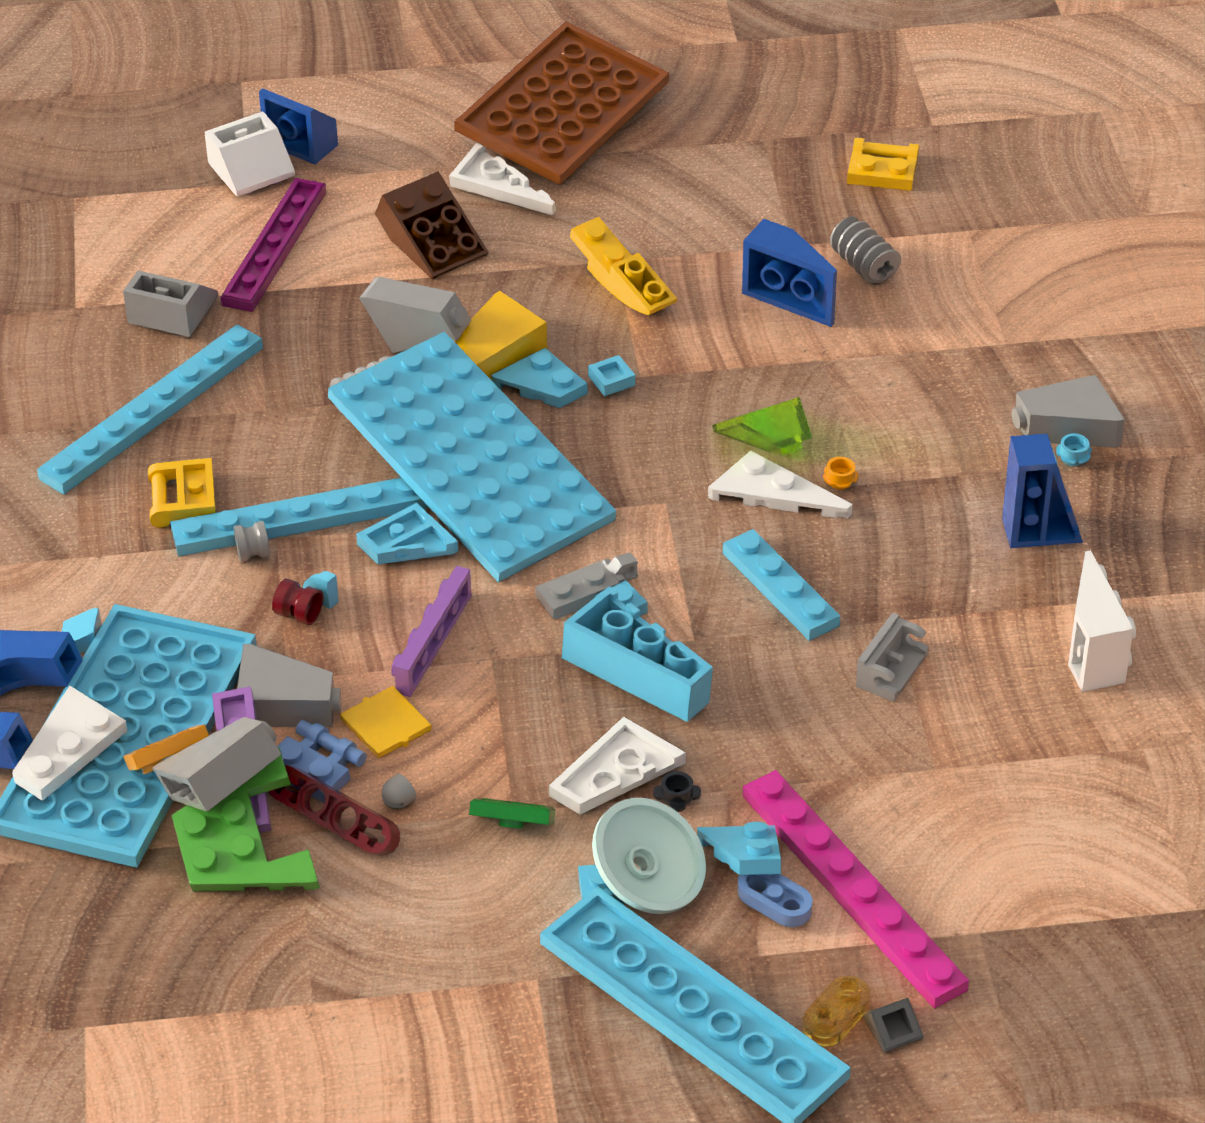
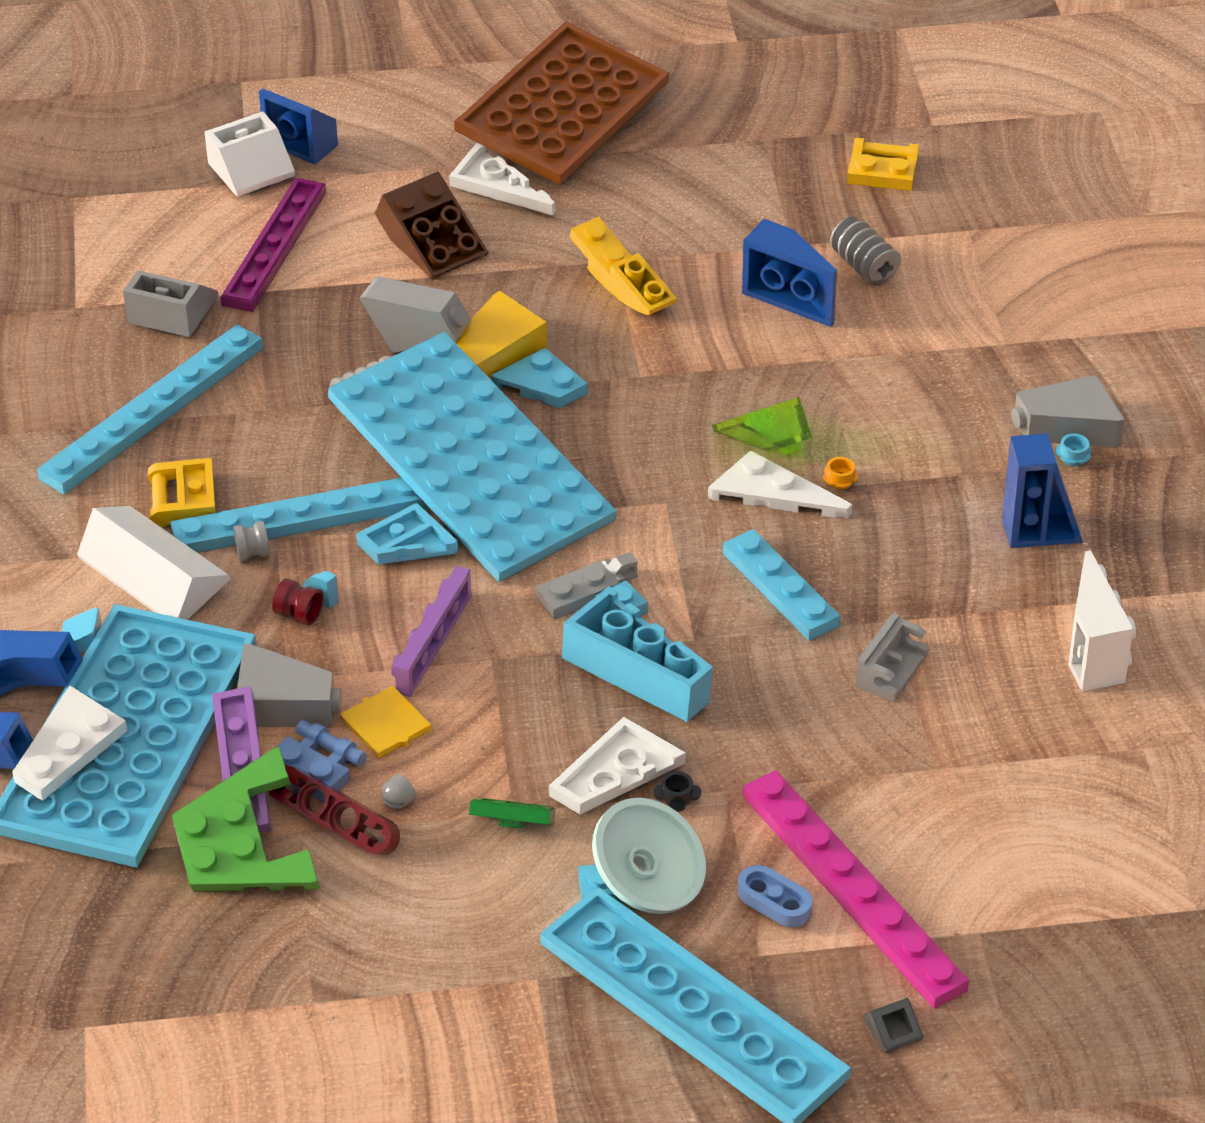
(149, 562): none -> white slope
(154, 753): light orange plate -> none
(218, 763): light grey slope -> none
(611, 375): medium azure plate -> none
(746, 848): medium azure wing -> none
(839, 1007): clear yellow plate -> none

